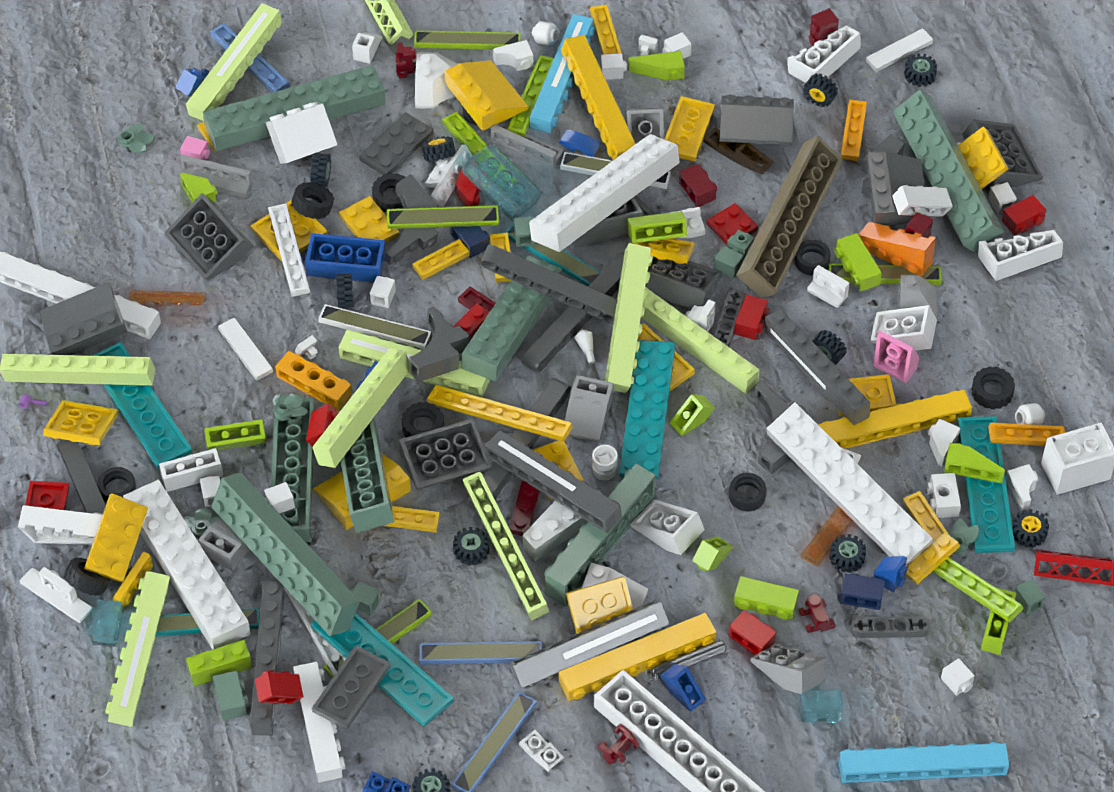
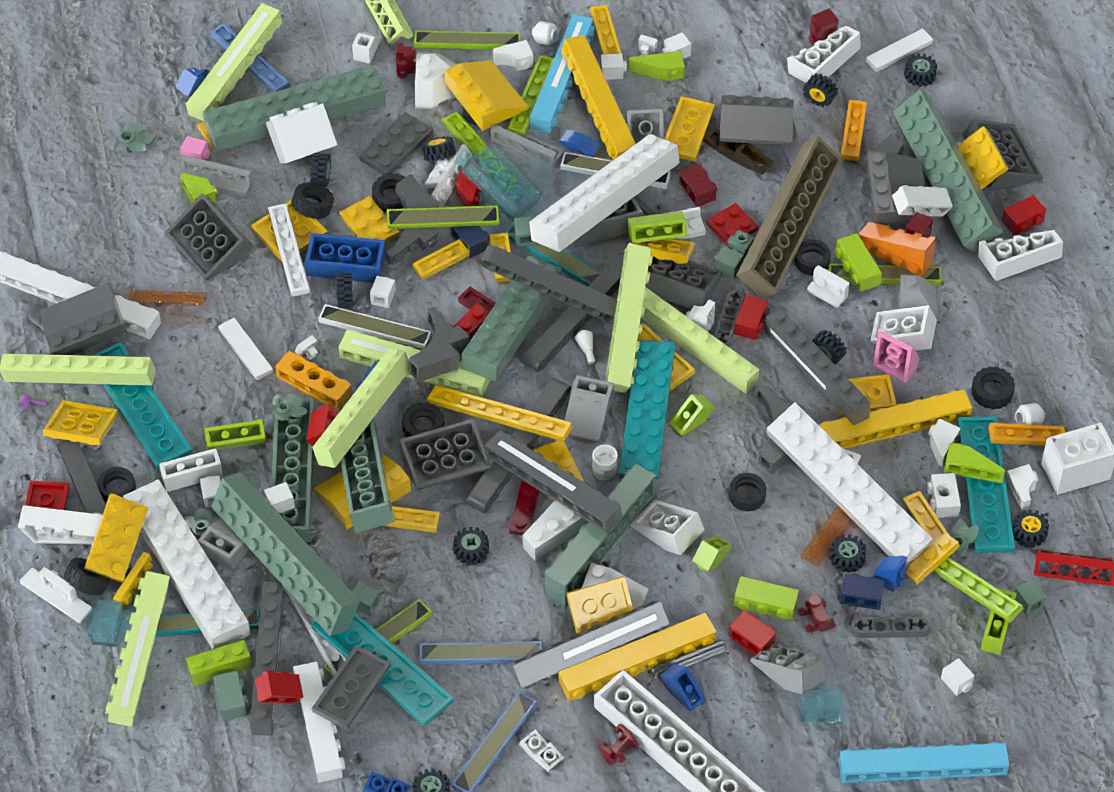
(505, 545): yellowish green brick -> none
(1001, 197): white brick -> none

